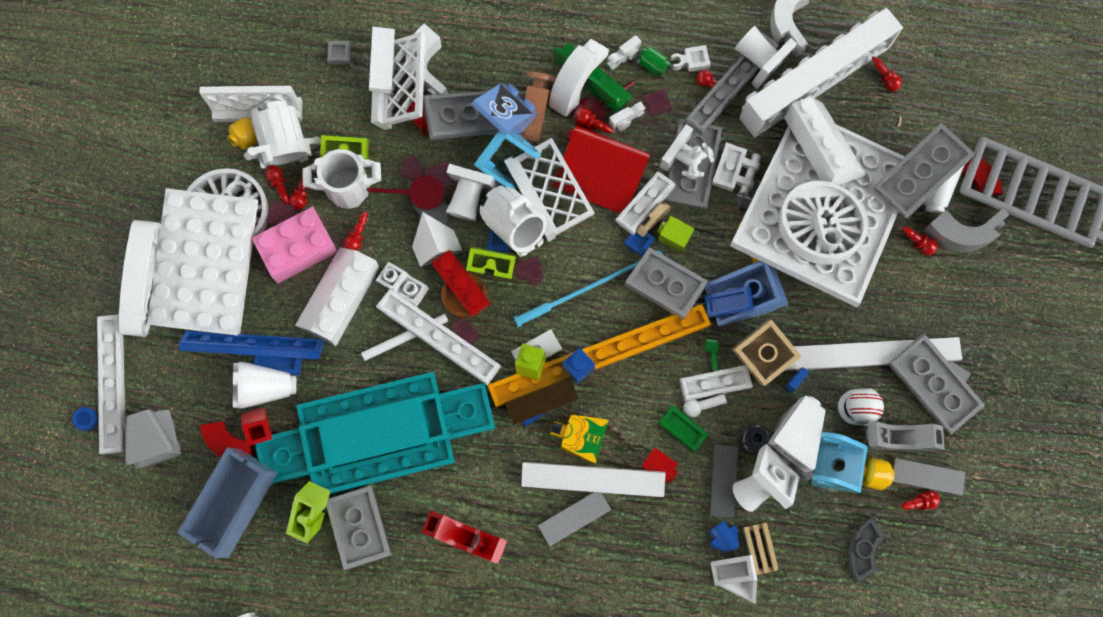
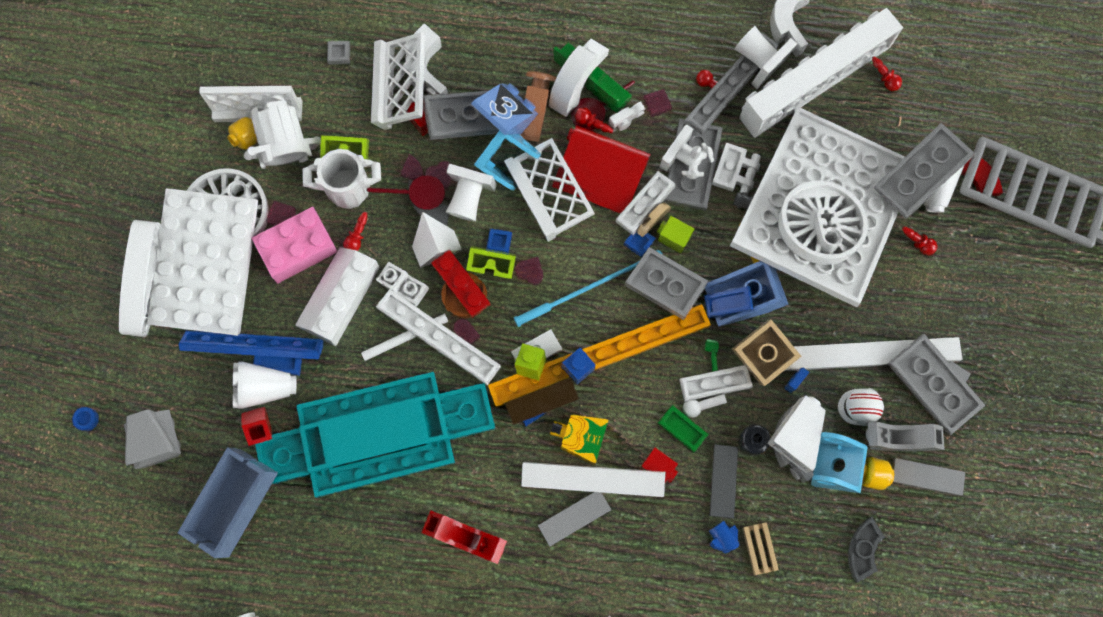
(110, 385): white tile -> none
(219, 438): red tile -> none
(274, 175): red bar -> none
(298, 198): red bar -> none
(307, 512): lime brick -> none
(358, 528): light grey plate -> none
(381, 59): white tile -> none
(514, 219): white container -> none
(627, 51): white plate -> none
(654, 61): green brick -> none
(694, 58): white plate -> none
(736, 576): white slope -> none
(768, 478): white plant -> none
(822, 142): white slope -> none
(924, 501): red bar -> none
(961, 238): light grey arch -> none

